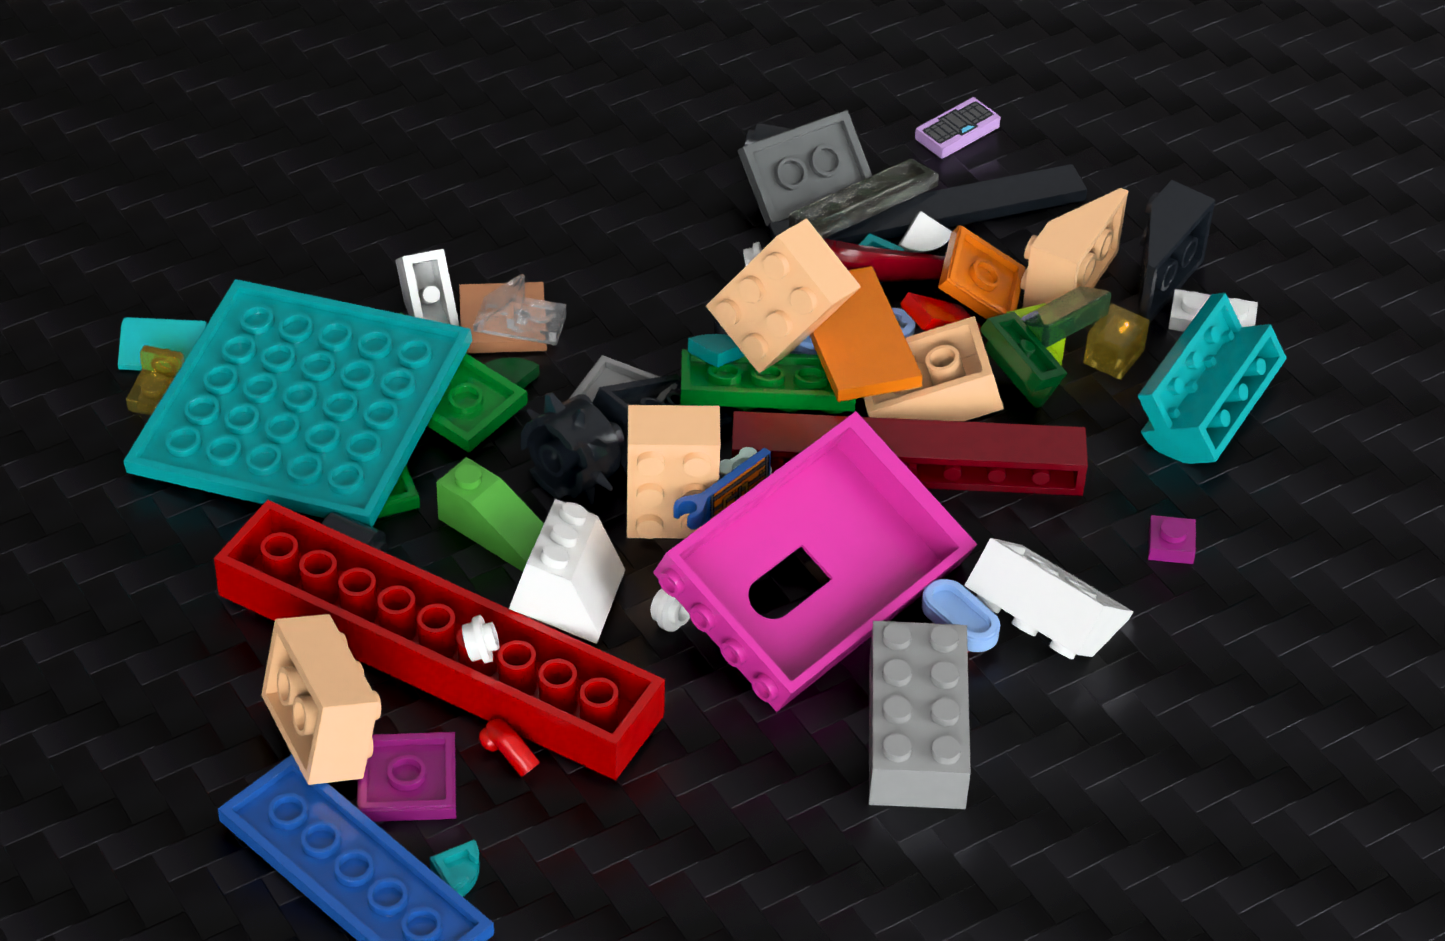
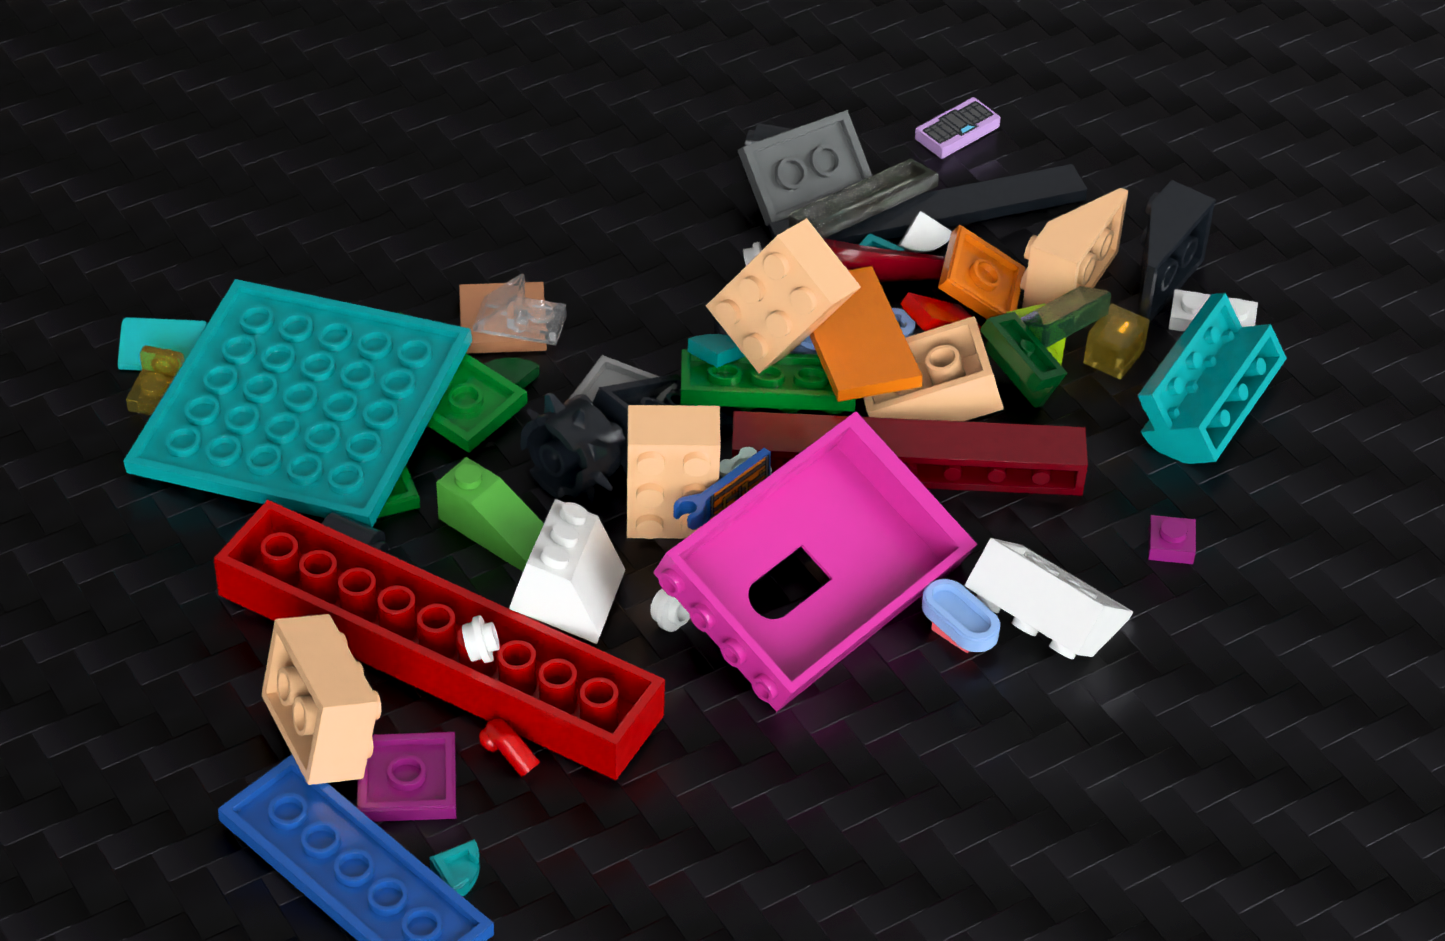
(427, 287): white slope -> none
(919, 715): light grey brick -> none

